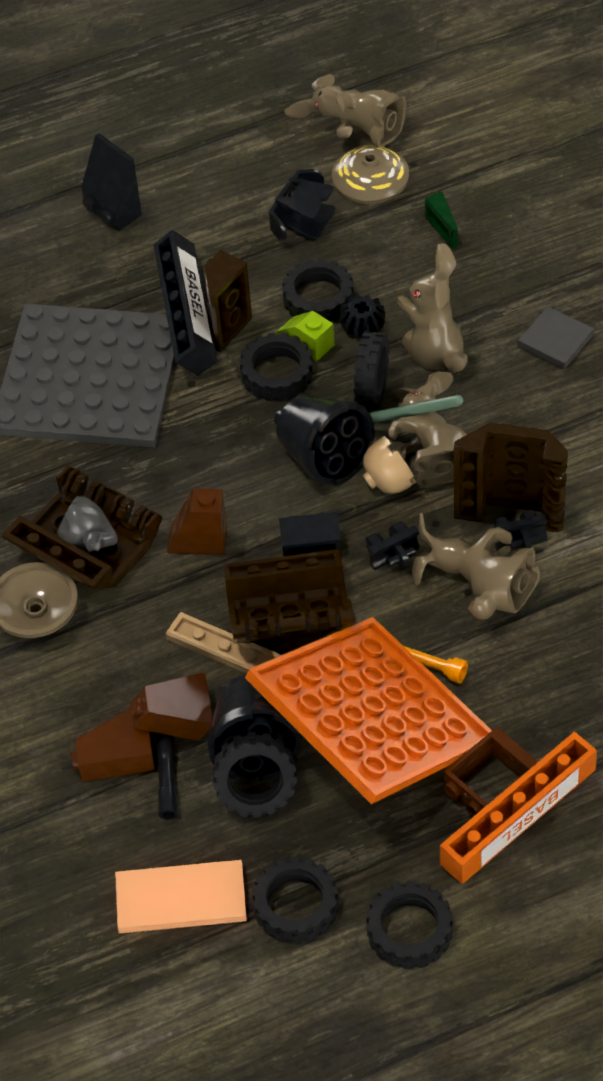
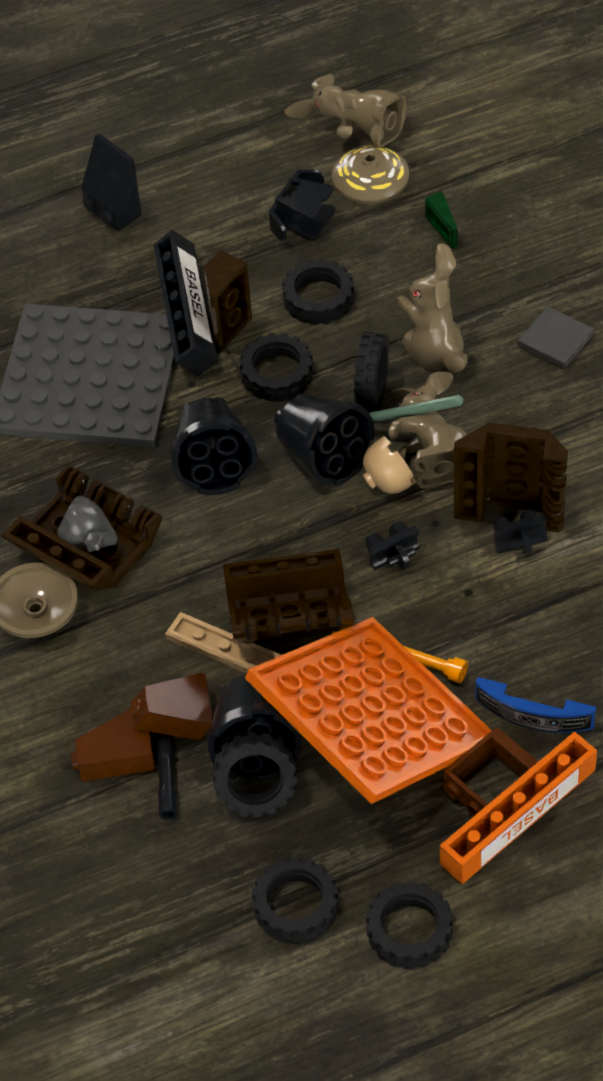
(180, 896): light nougat tile -> none
(200, 524): reddish brown slope -> none
(212, 447): none -> black cone
(310, 533): black brick -> none
(313, 330): lime slope -> none
(362, 315): black gear -> none
(494, 579): dark tan animal -> none
(533, 715): none -> slope

